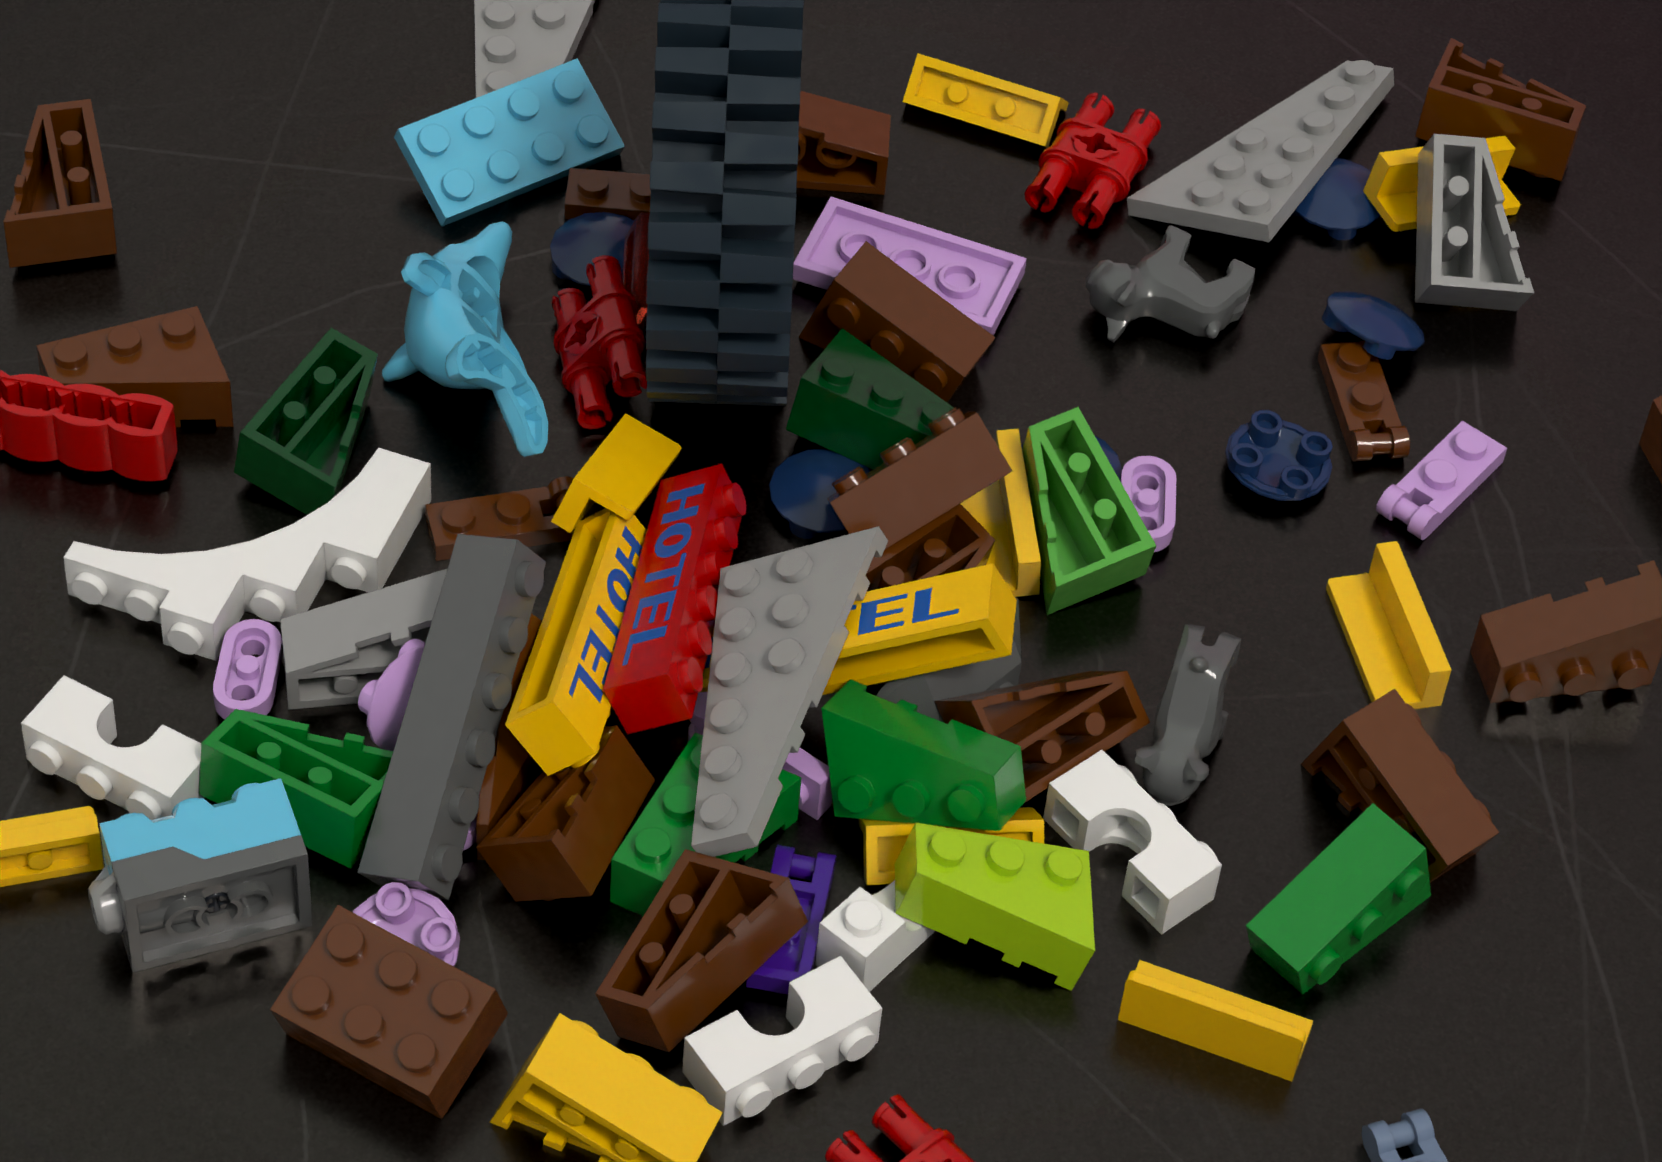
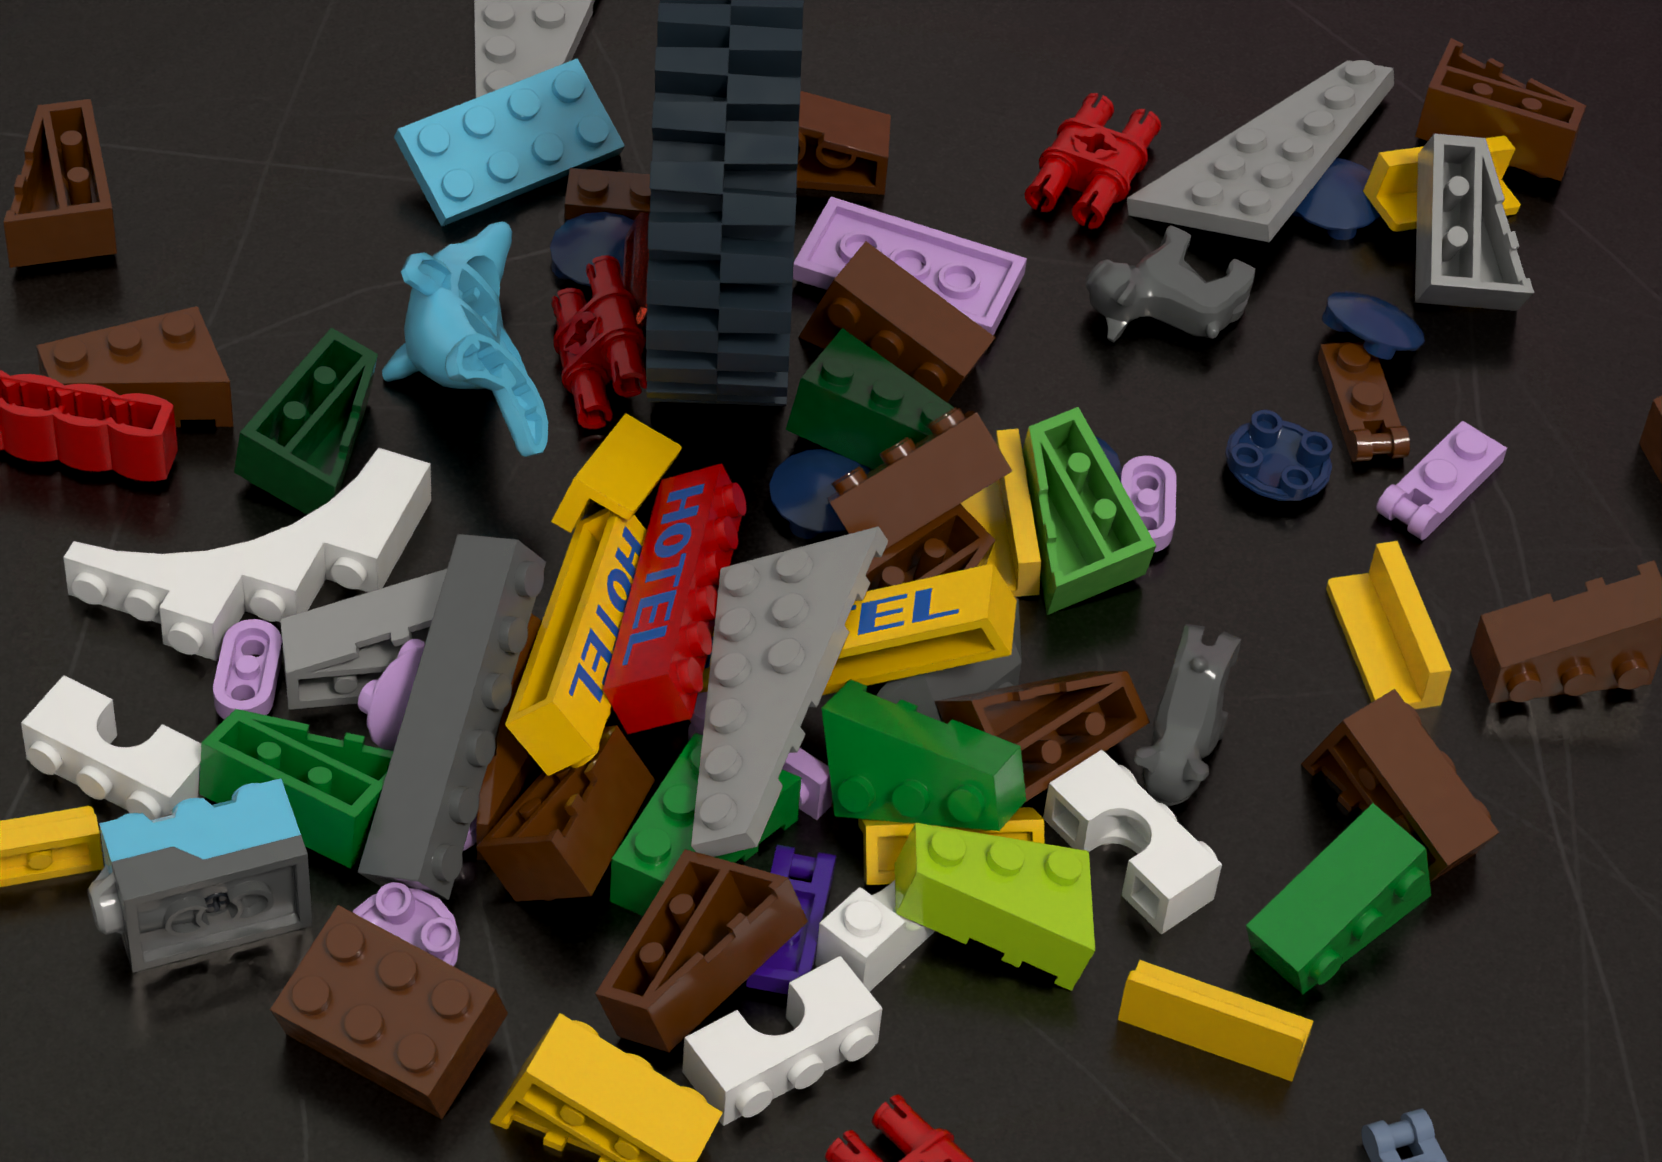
(499, 515): reddish brown plate -> none
(983, 100): yellow panel -> none

